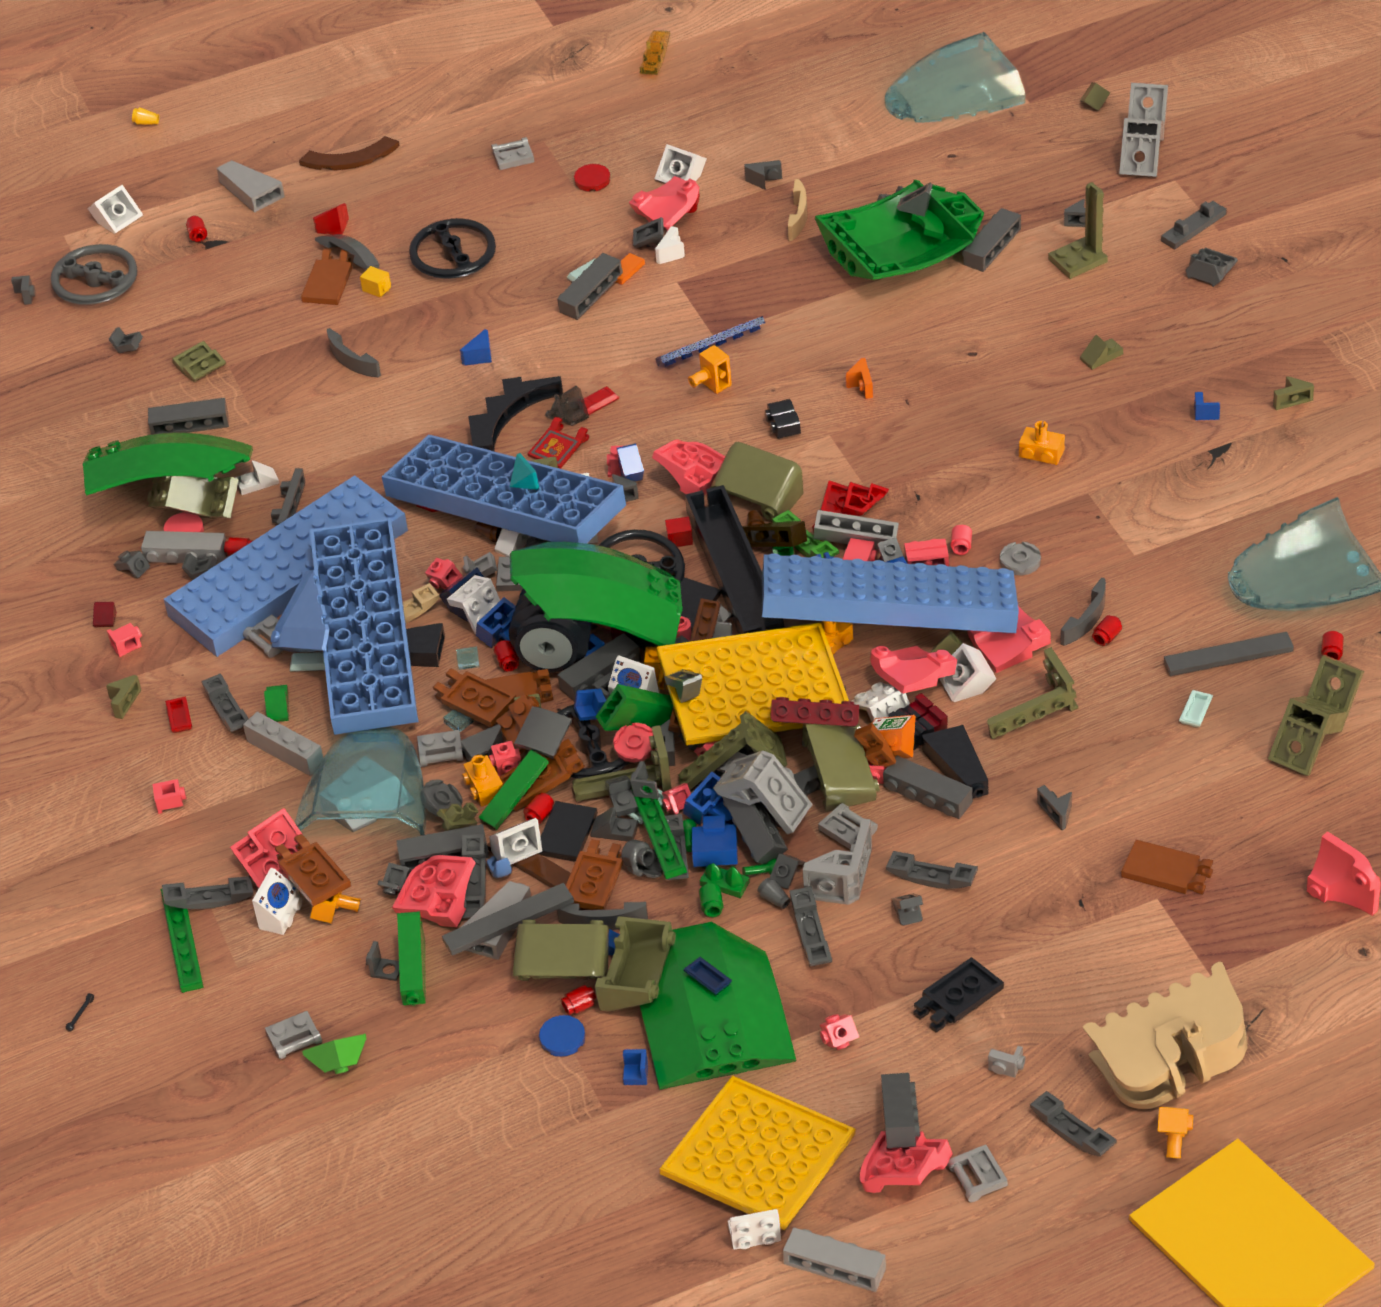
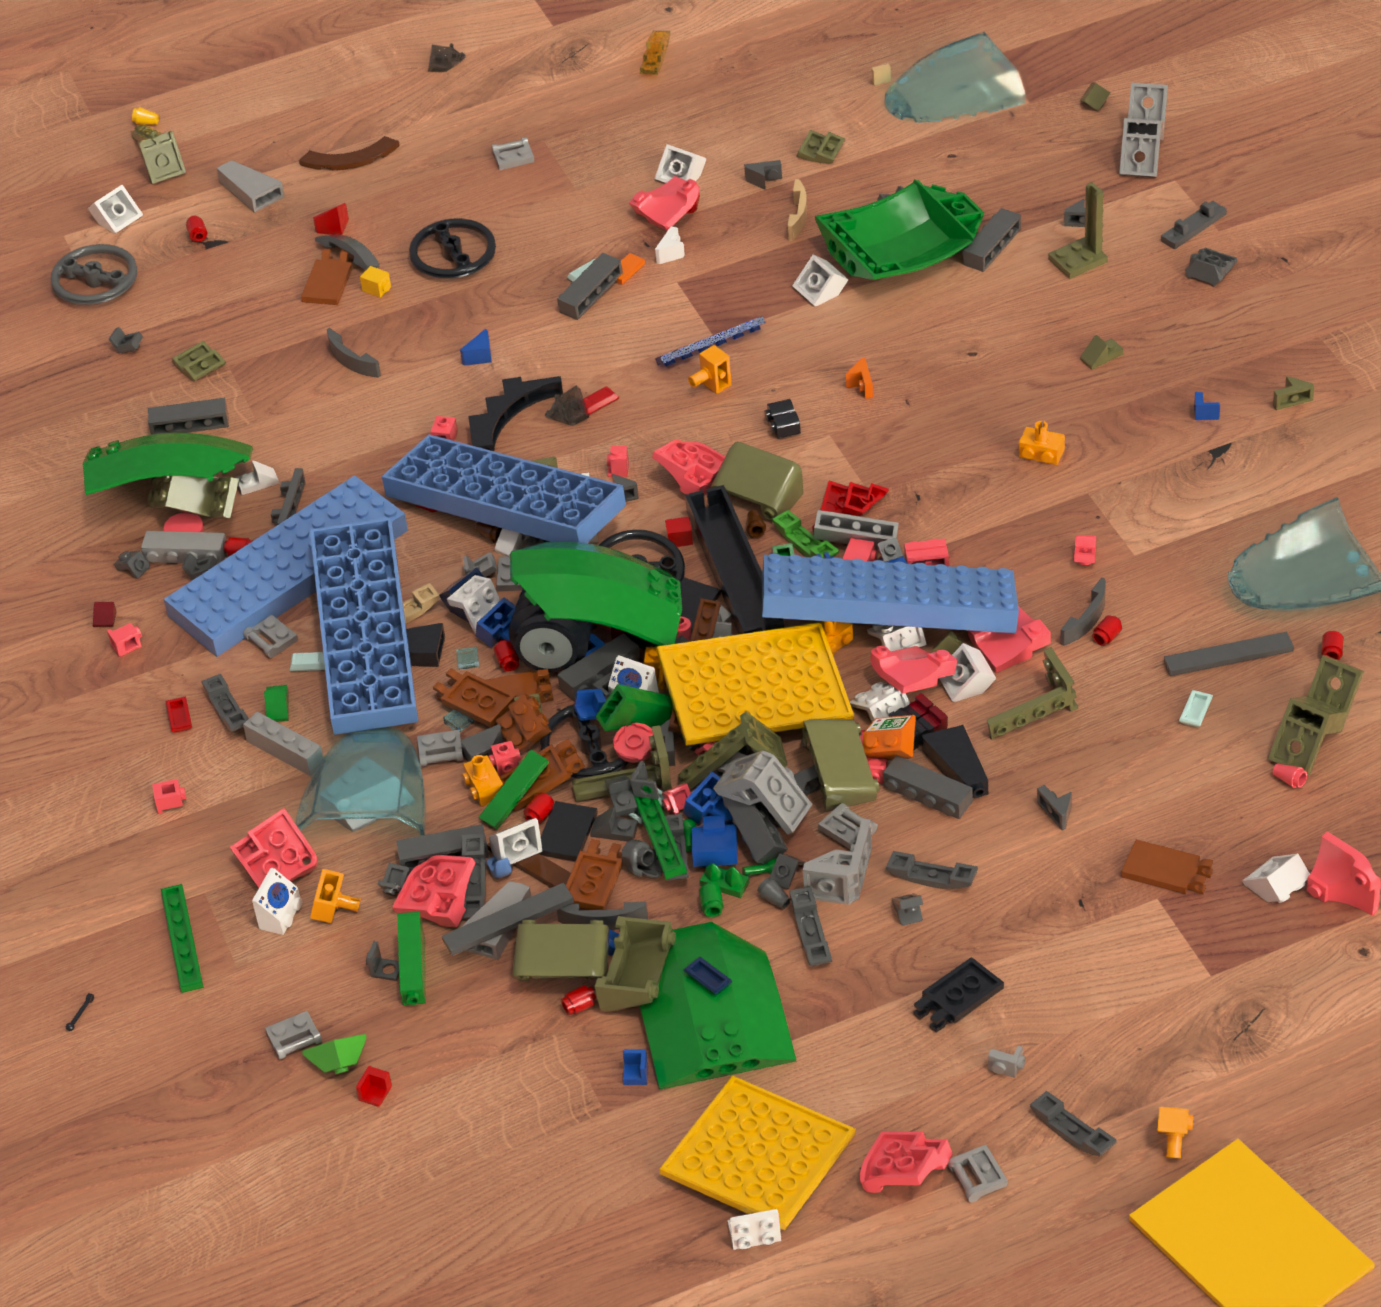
(23, 285): dark grey bracket -> none
(123, 694): olive slope -> none
(159, 153): none -> bracket
(207, 896): dark grey slope -> none
(302, 621): medium blue slope -> none
(312, 871): dark orange tile -> none
(374, 1086): none -> red panel
(439, 795): dark grey tile -> none
(442, 573): coral brick -> none
(444, 58): none -> clear smoke slope
(445, 427): none -> coral brick
(458, 817): olive hips -> none
(523, 474): teal slope -> none
(543, 731): dark grey slope -> none
(558, 444): red flag -> none
(562, 1035): blue tile -> none
(592, 177): red tile -> none
(630, 462): slope -> none
(648, 233): dark grey slope -> none
(686, 684): dark grey slope -> none
(776, 534): dark brown slope -> none
(818, 713): dark red bracket -> none
(819, 281): none -> white slope
(820, 147): none -> olive slope
(834, 1259): light grey brick -> none
(838, 1031): coral brick -> none
(877, 747): dark orange slope -> none
(881, 74): none -> tan tile
(898, 636): none -> white bracket
(900, 1110): dark grey brick -> none
(917, 201): dark grey slope -> none
(931, 224): green tile -> none
(961, 539): coral brick -> none
(1020, 558): light grey tile -> none
(1085, 549): none -> coral bracket
(1191, 1025): tan animal -> none
(1278, 878): none -> white slope
(1291, 775): none -> coral cone

